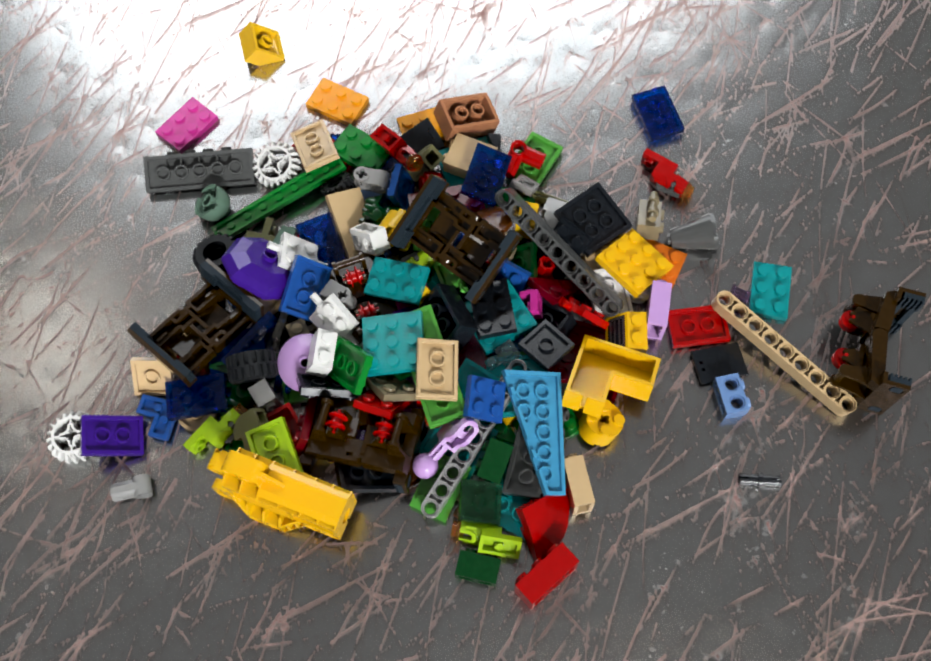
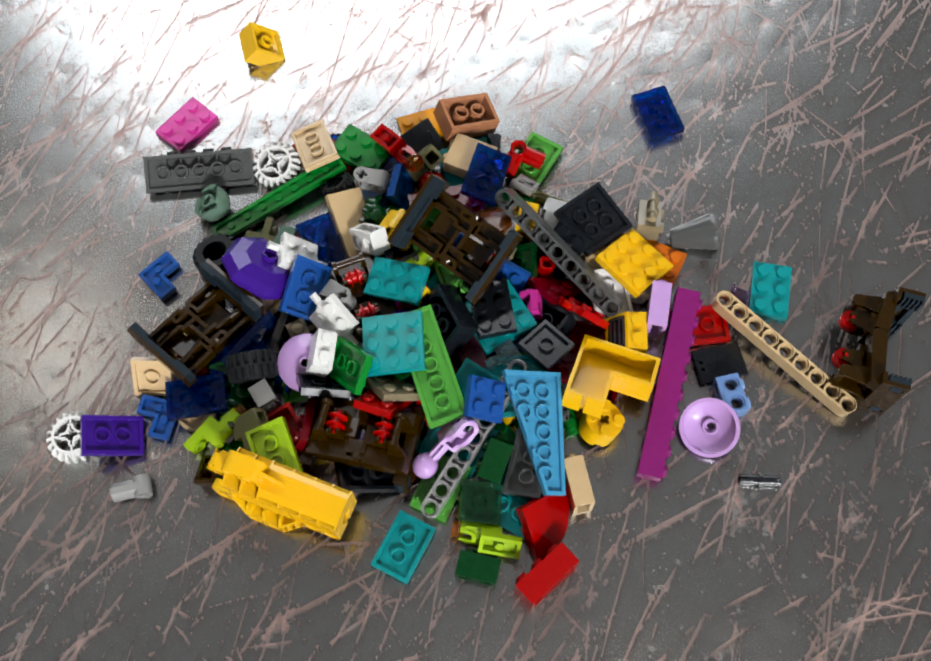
(156, 274): none -> blue plate
(204, 476): none -> dark brown slope
(337, 102): light orange plate -> none
(403, 547): none -> teal plate
(436, 369): tan tile -> none
(665, 175): red plate -> none
(668, 385): none -> magenta brick
(706, 441): none -> lavender dish

